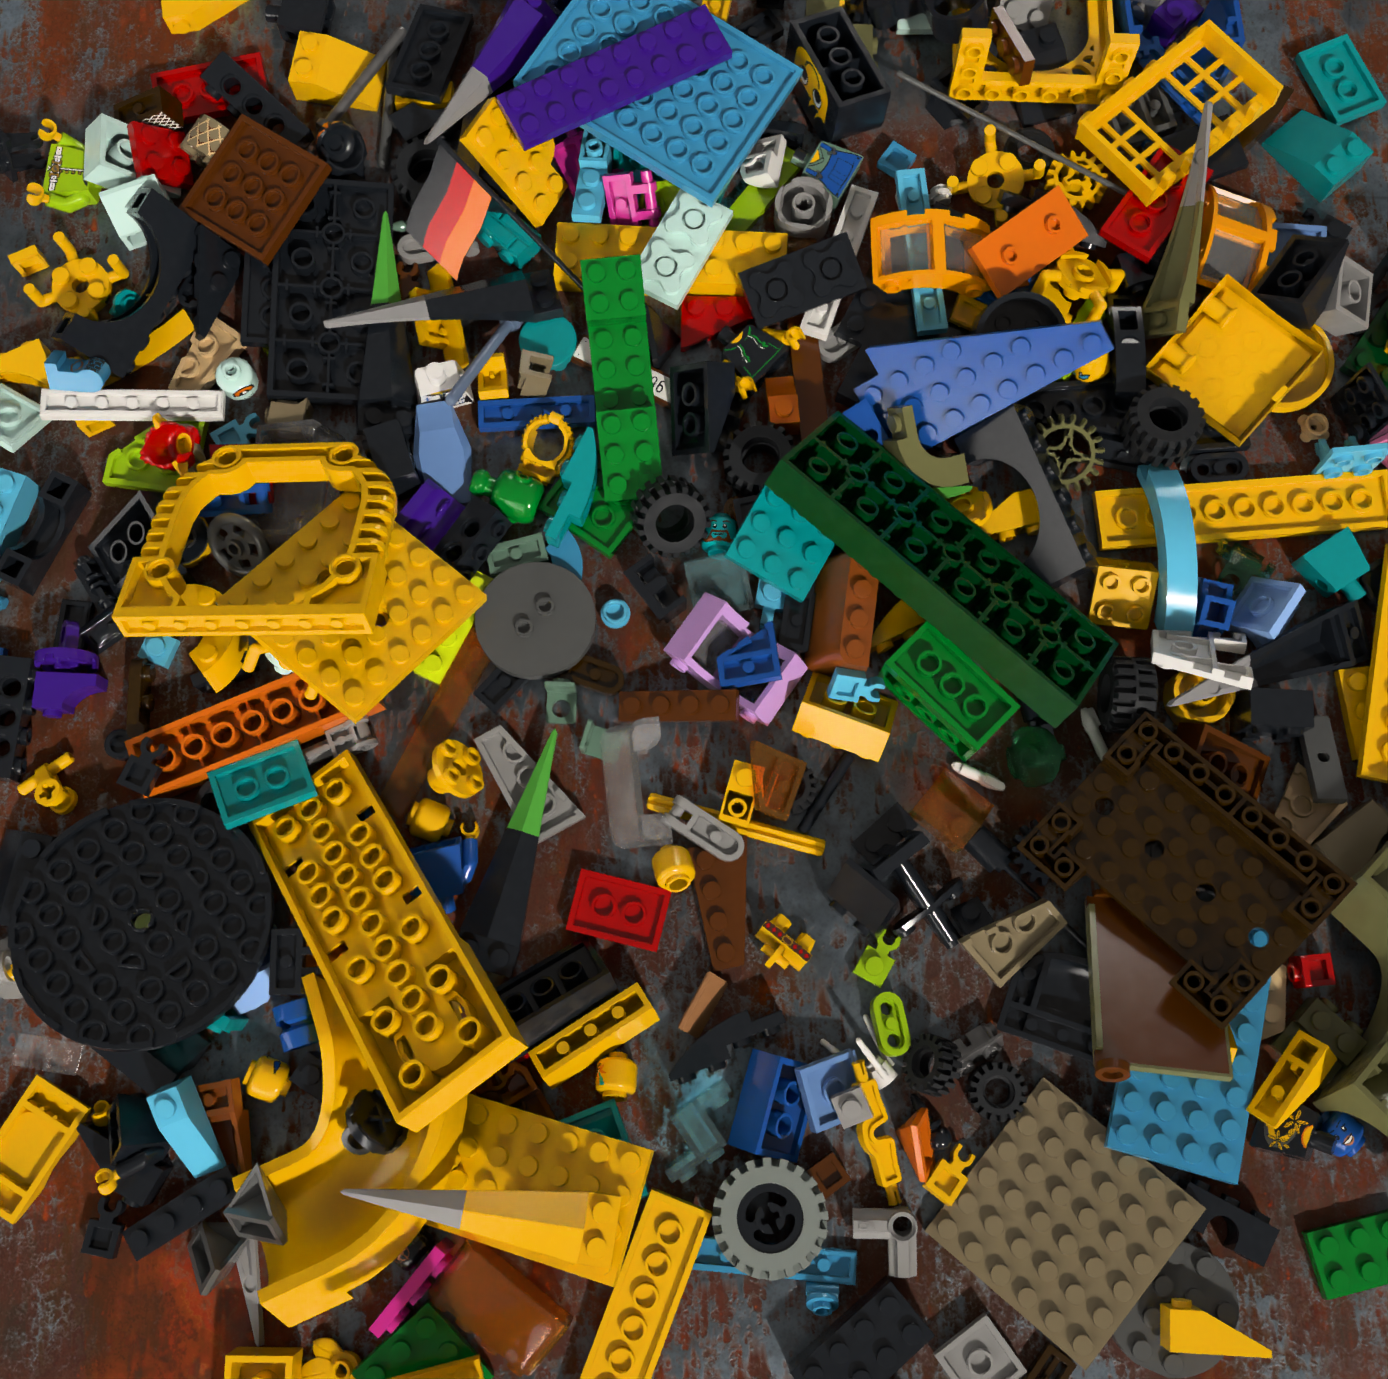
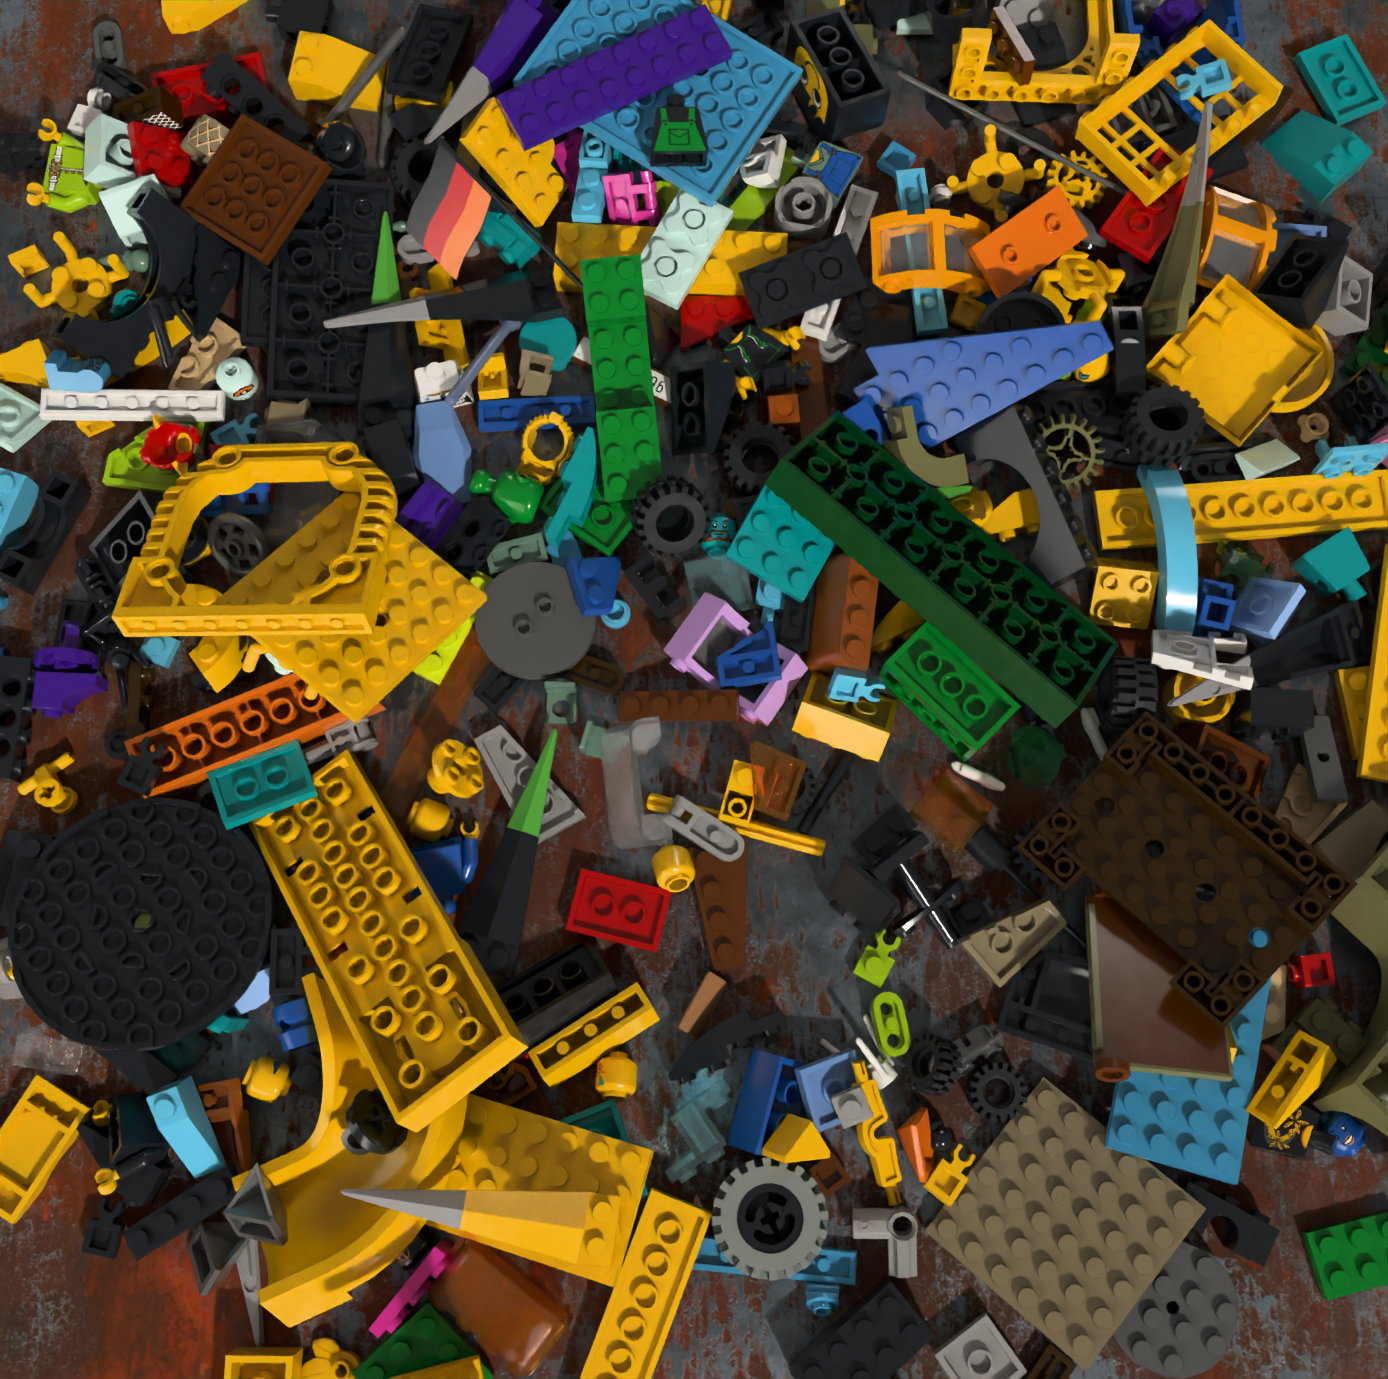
(84, 115): none -> white plate
(110, 51): none -> dark grey plate
(117, 82): none -> black plate
(118, 655): none -> black plant
(137, 260): none -> sand green bar
(161, 312): none -> black plant
(594, 583): none -> blue wing
(678, 135): none -> torso
(779, 376): none -> black plate
(783, 948): yellow hips -> none
(796, 1141): none -> yellow slope
(1194, 1331): yellow slope -> none
(1208, 79): none -> medium azure plate
(1265, 459): none -> light aqua slope

